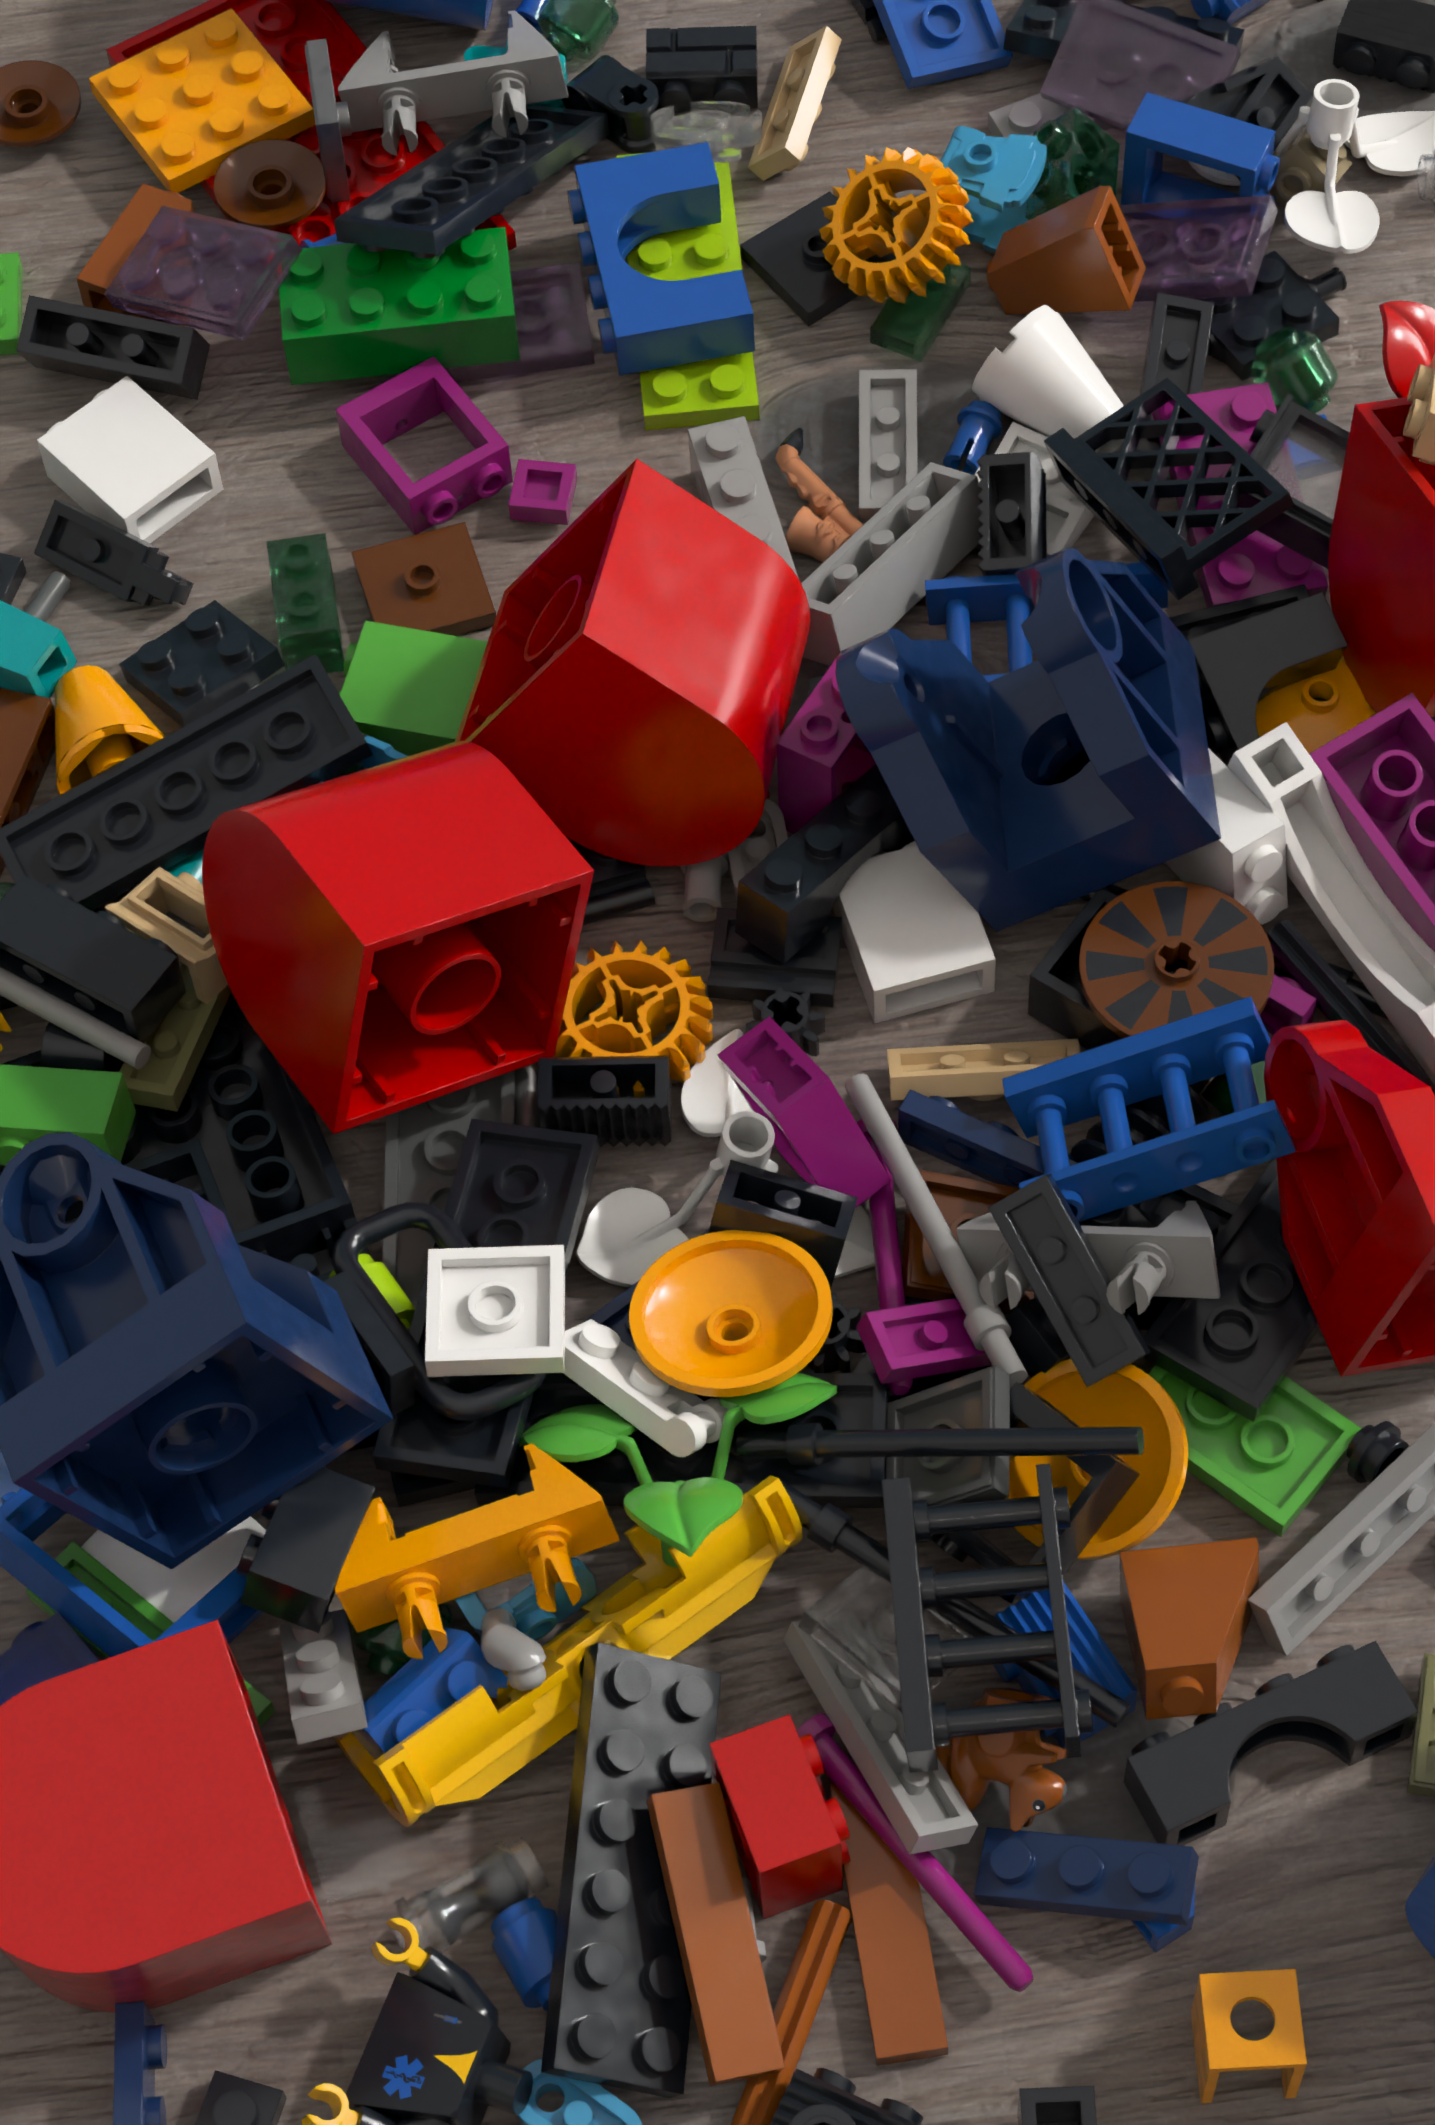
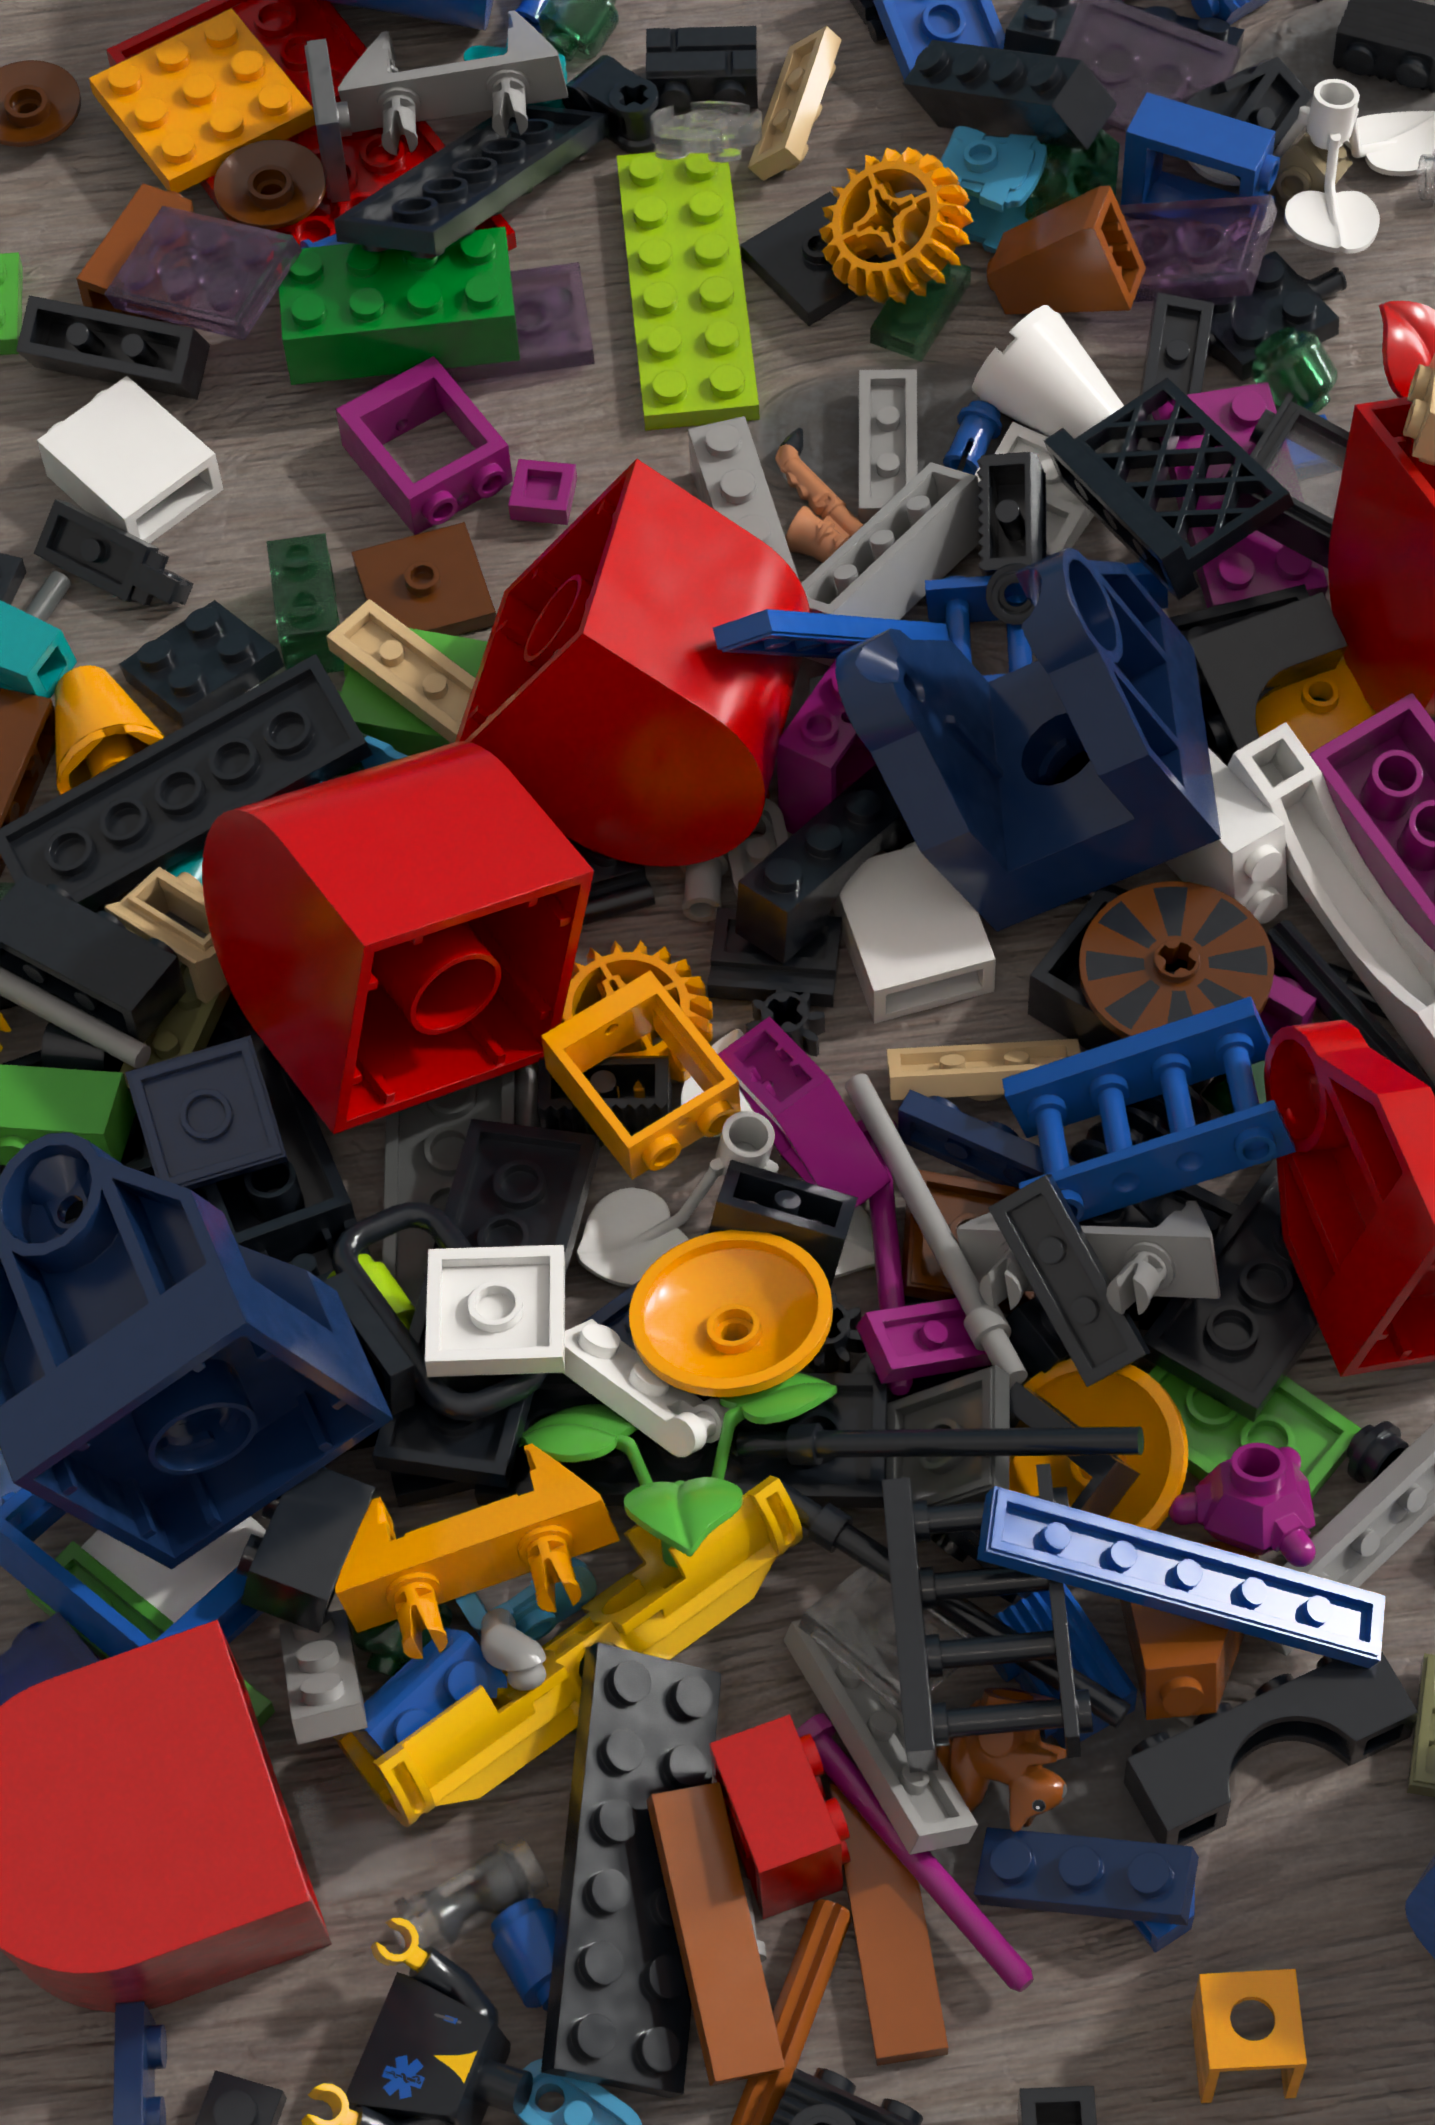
(207, 1115): none -> dark blue plate
(404, 667): none -> tan plate
(613, 1026): none -> light orange window
(647, 318): blue arch -> none
(812, 633): none -> blue tile
(997, 602): none -> black plate
(1010, 93): none -> black brick
(1181, 1577): none -> tile
(1254, 1503): none -> magenta rock

